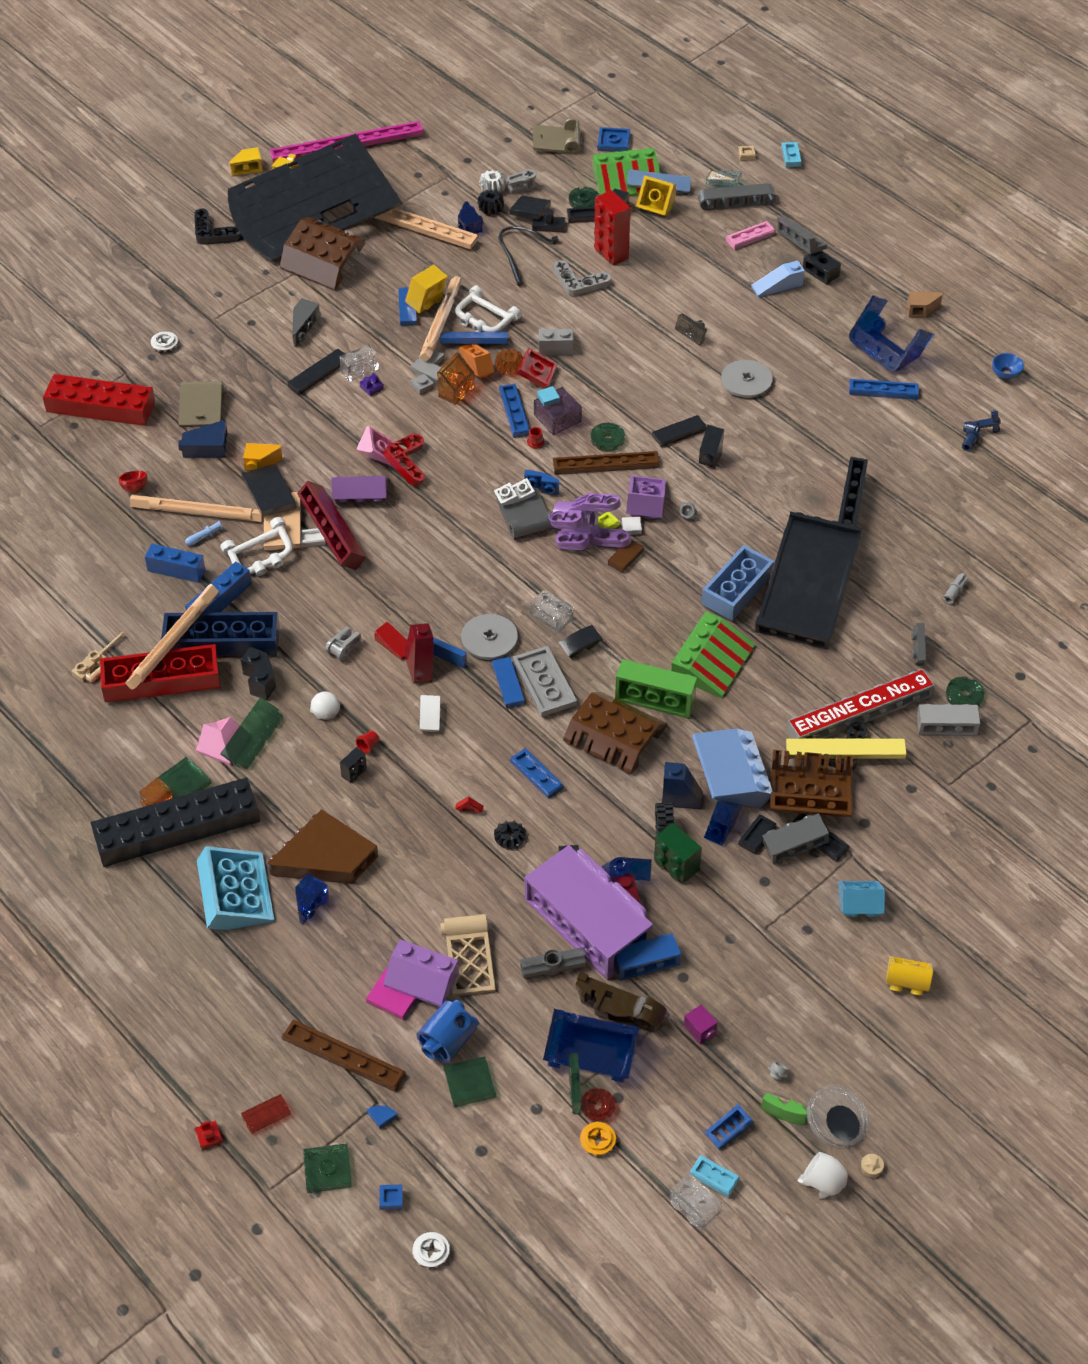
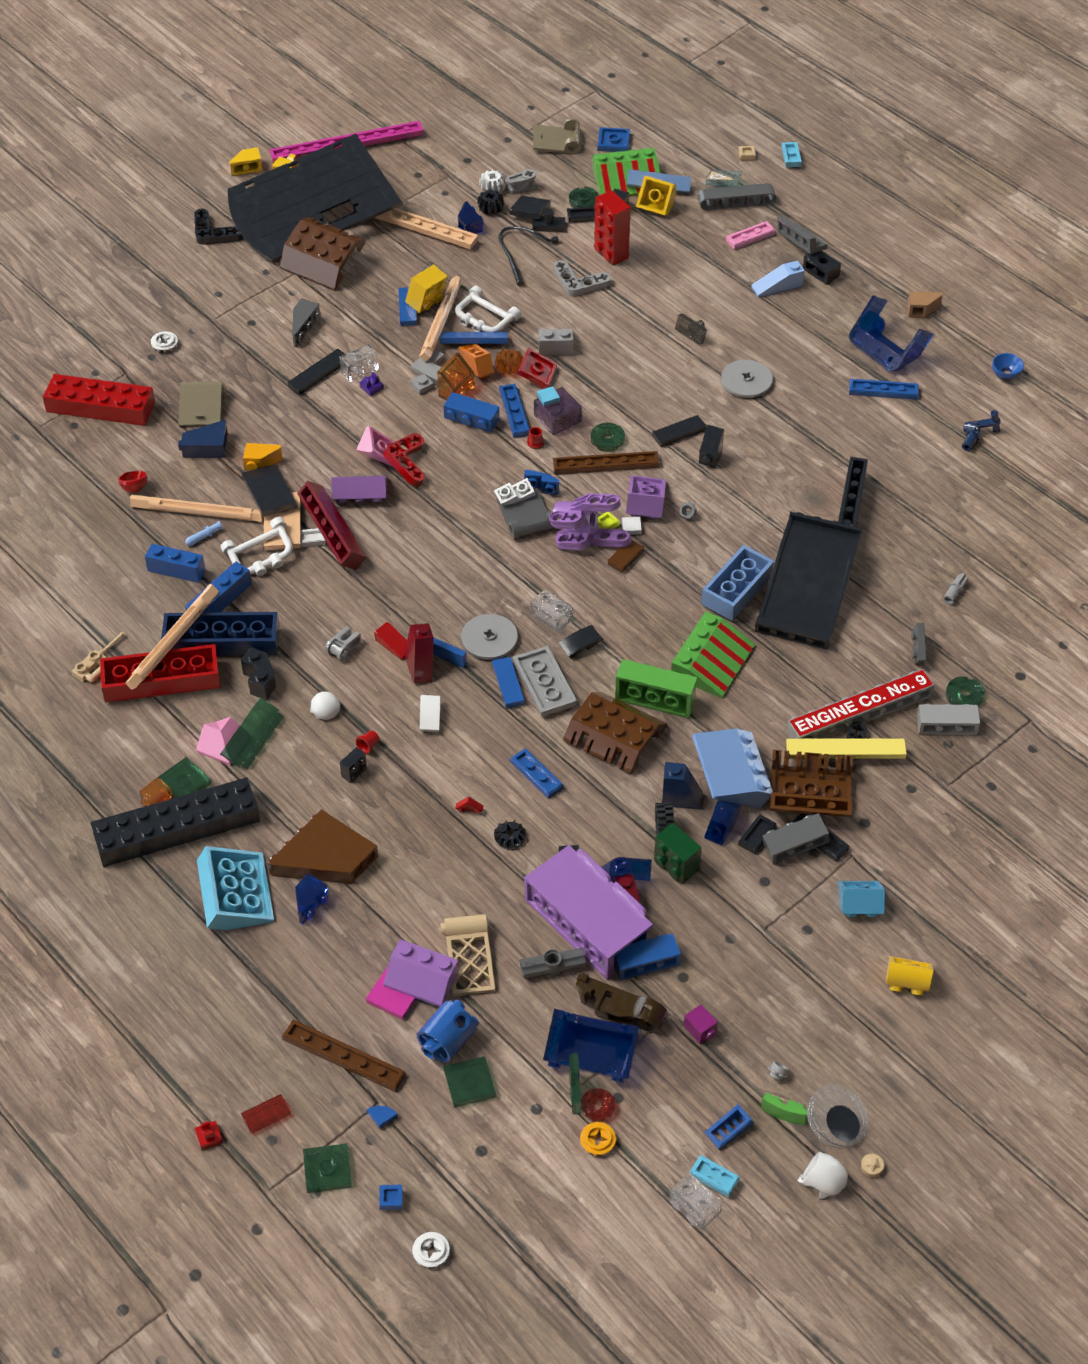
(471, 412): none -> blue brick

